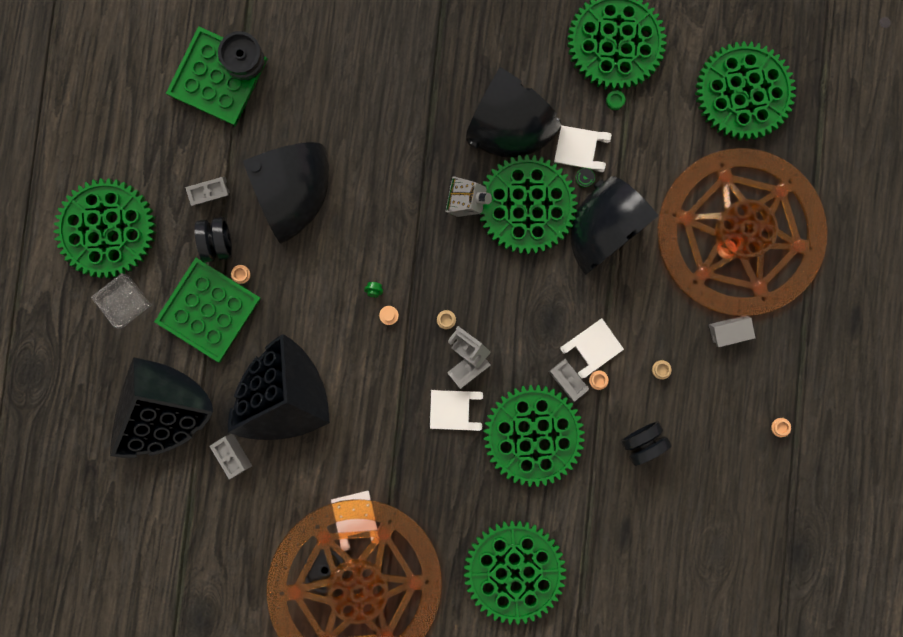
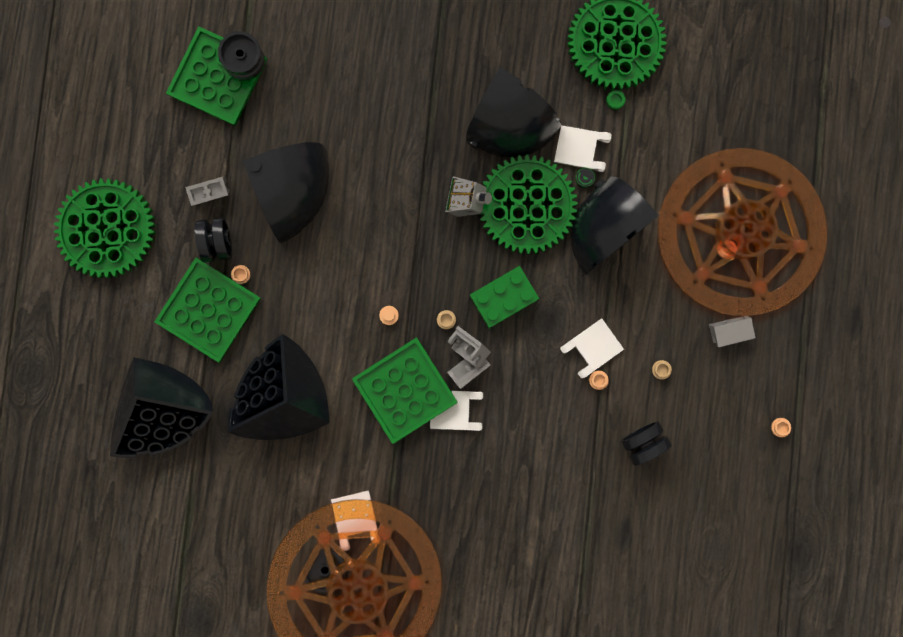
(121, 301): clear brick -> none
(230, 456): light grey hinge -> none
(373, 289): green plate -> none
(404, 390): none -> green plate
(504, 297): none -> green brick
(548, 570): green gear -> none
(559, 458): green gear -> none
(568, 380): light grey hinge -> none
(773, 109): green gear -> none

